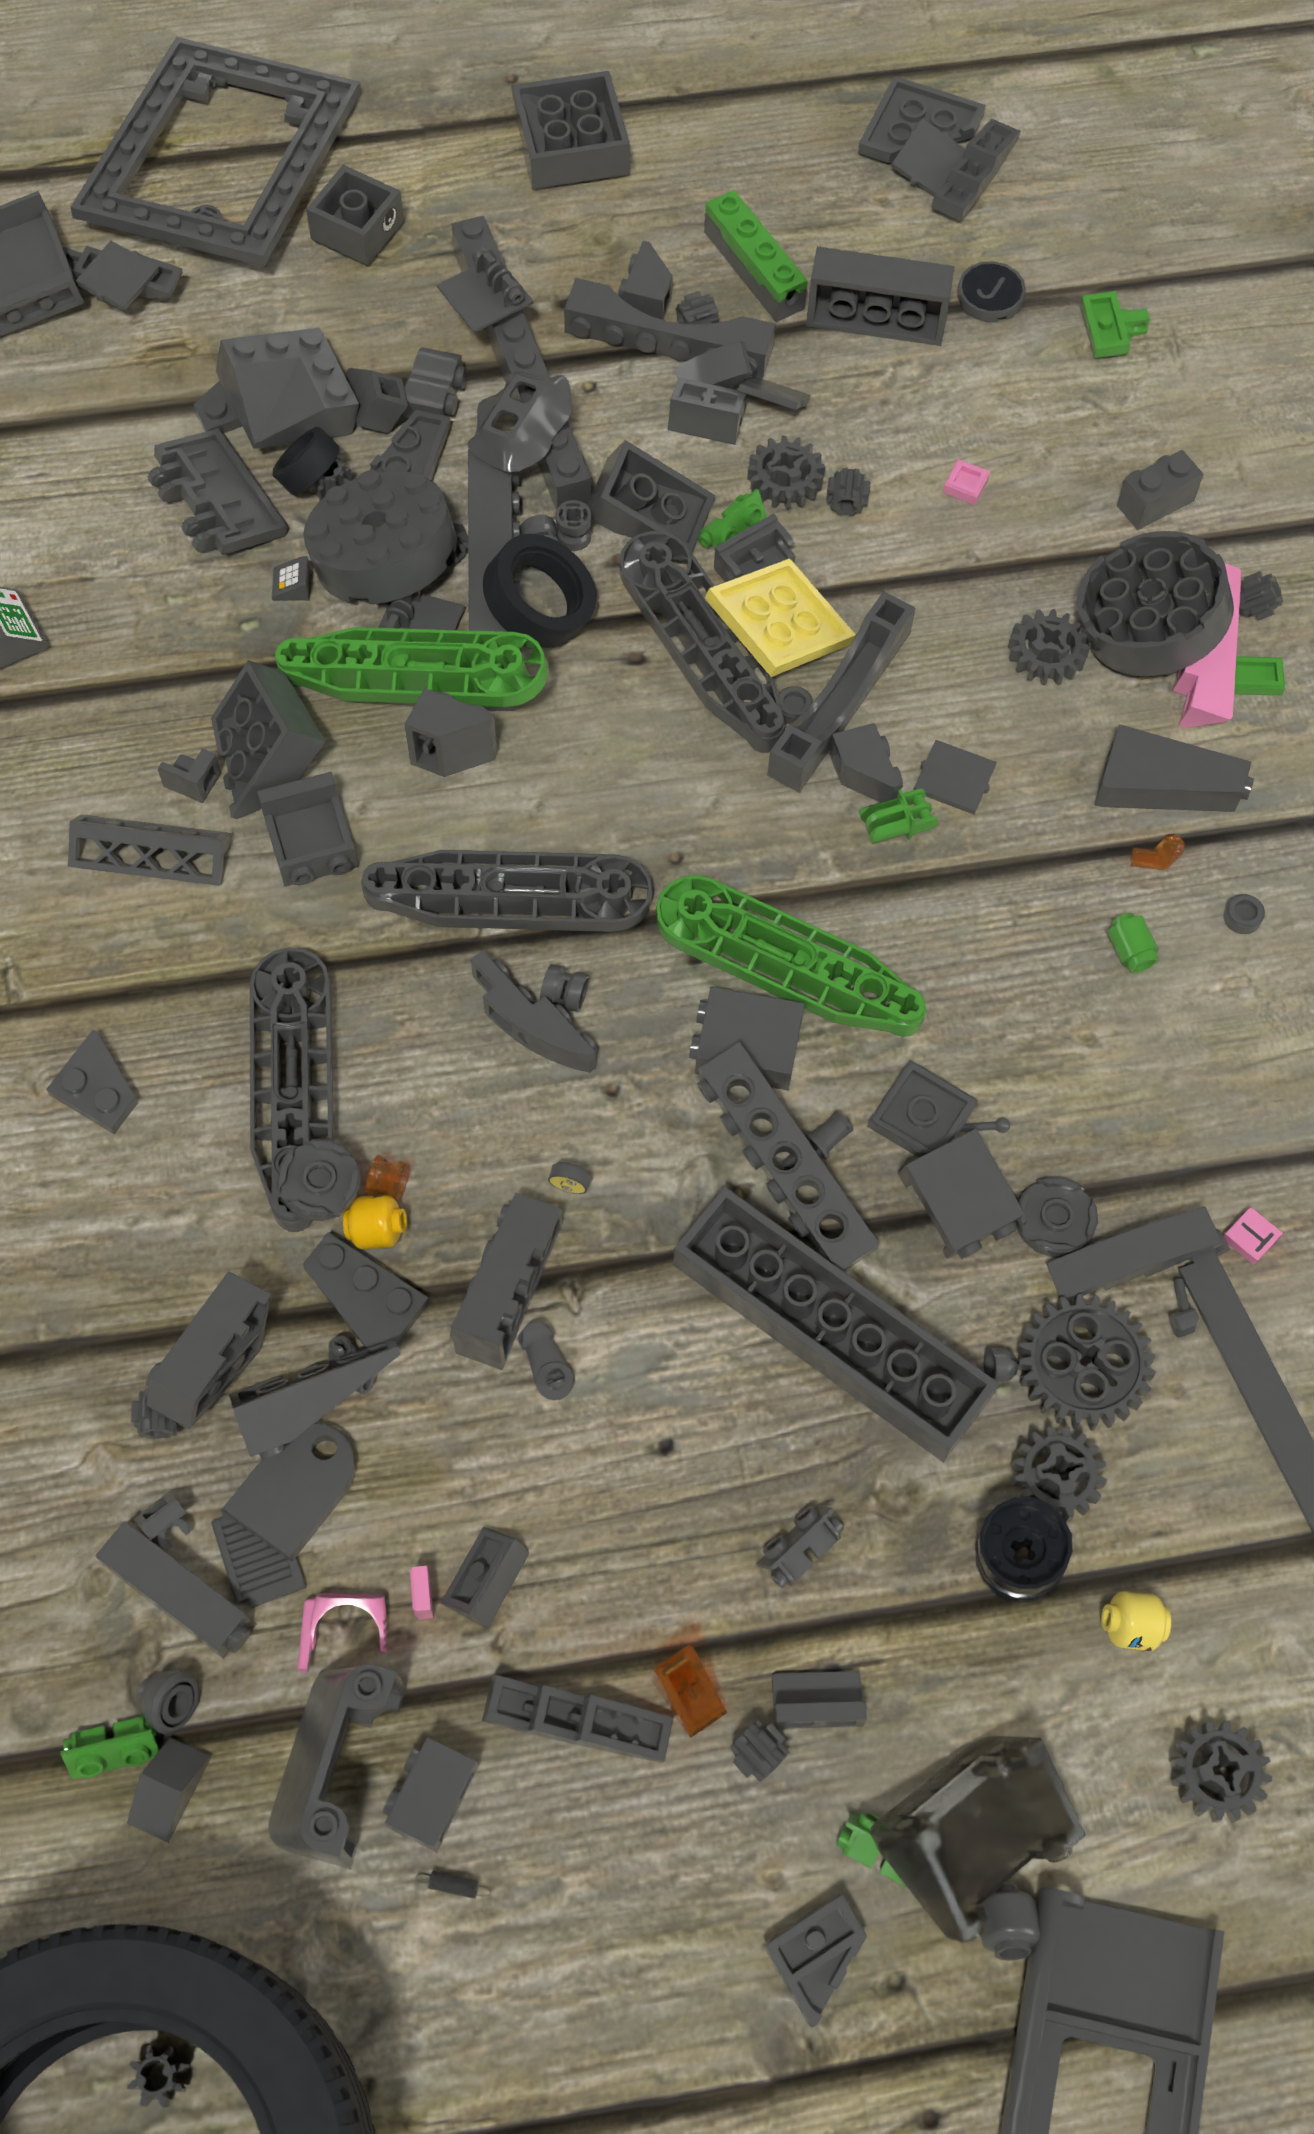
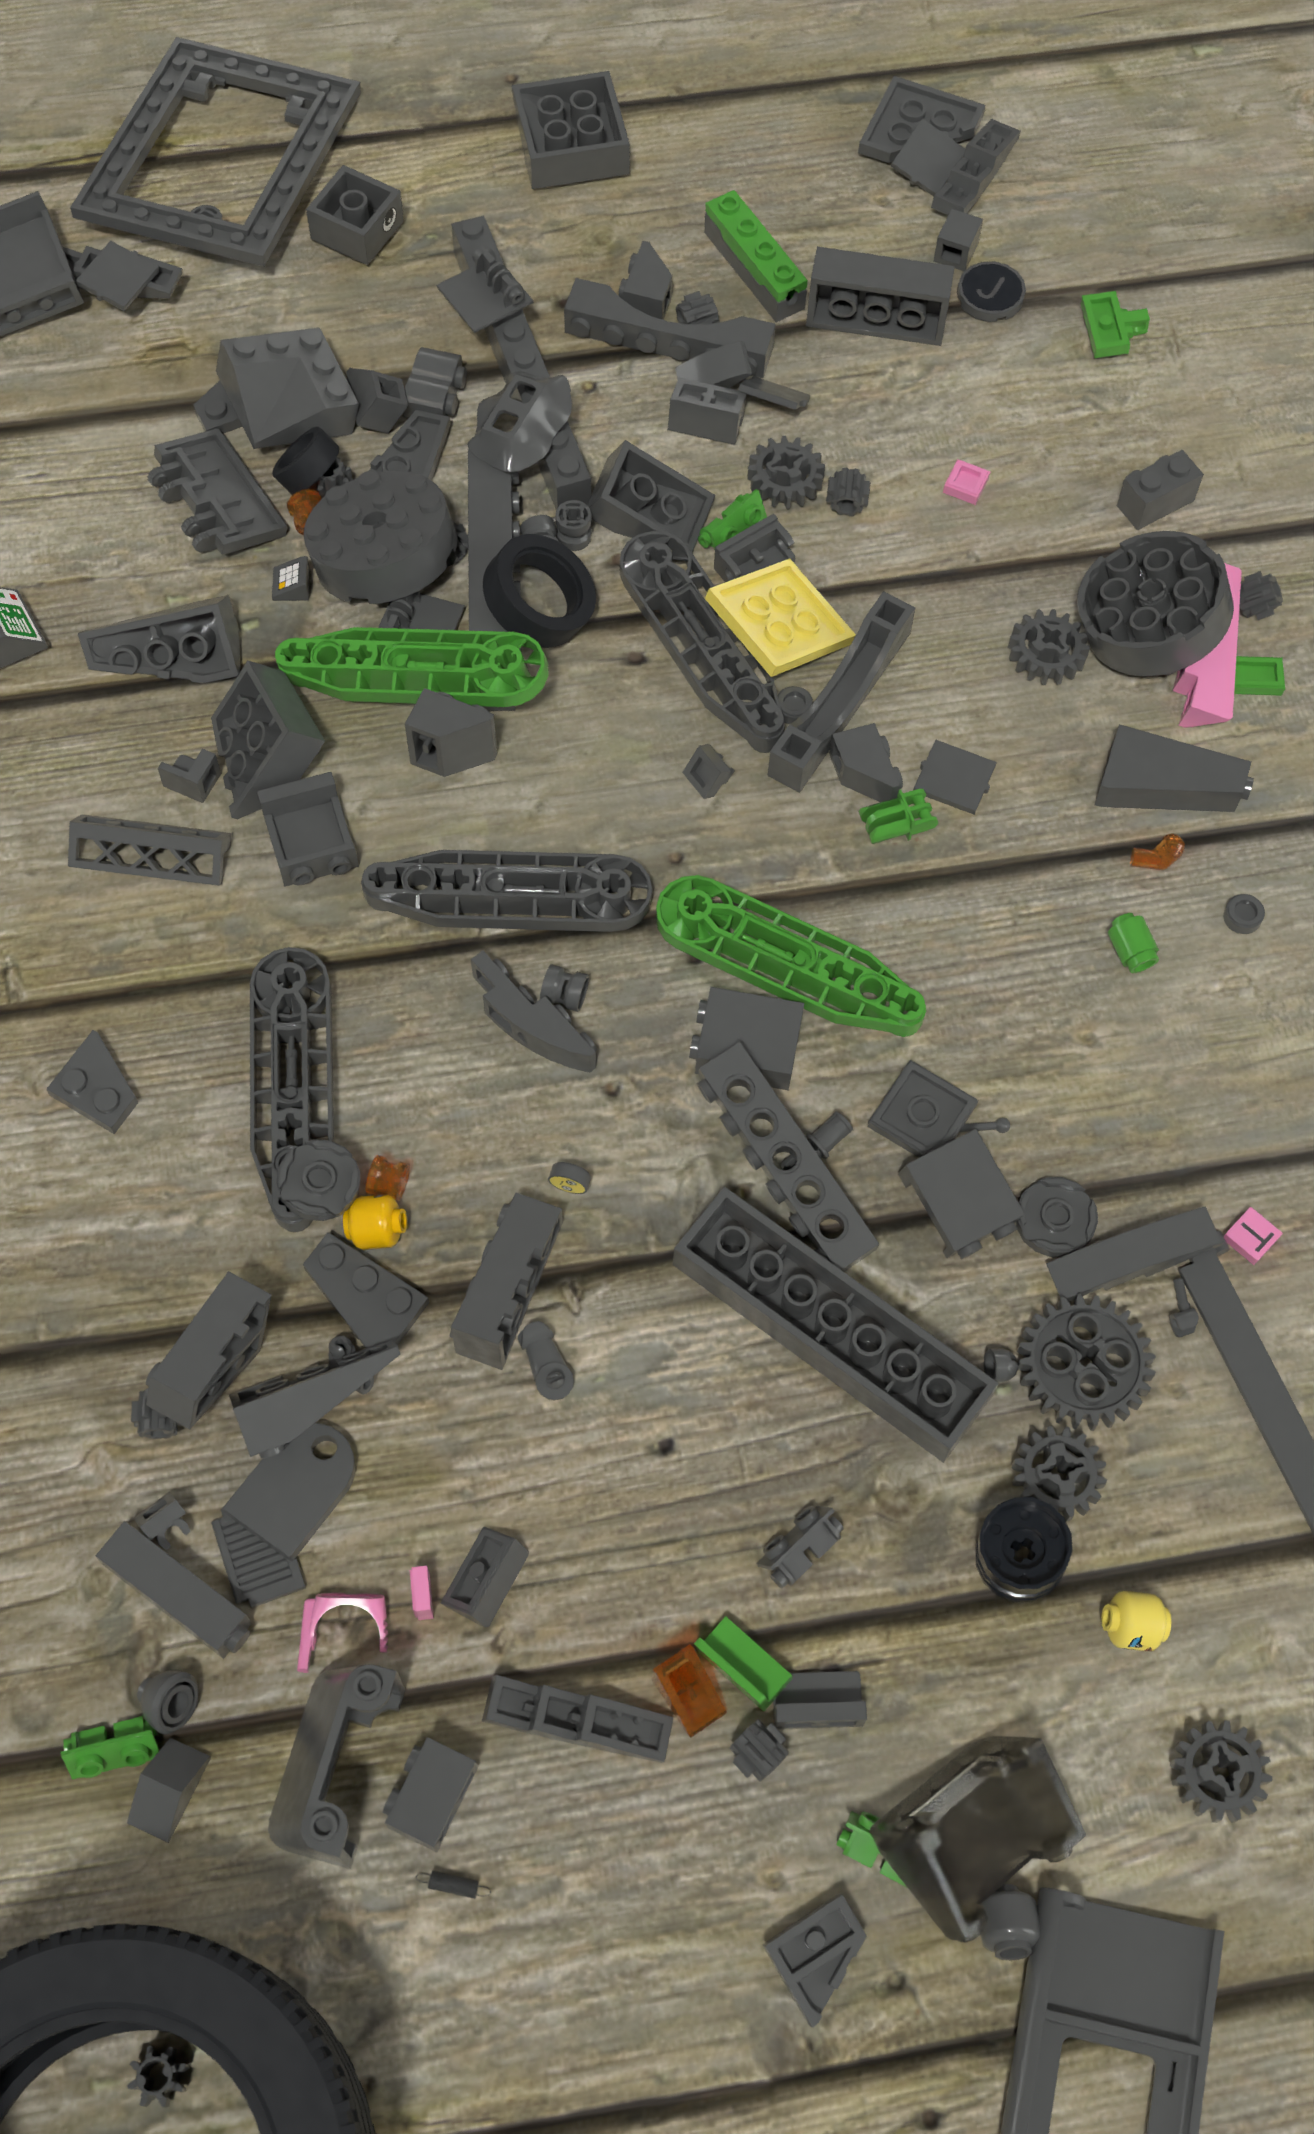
(181, 642): none -> dark grey wedge
(301, 505): none -> clear orange wheel
(707, 771): none -> dark grey tile
(744, 1663): none -> bright green panel
(958, 239): none -> dark grey brick

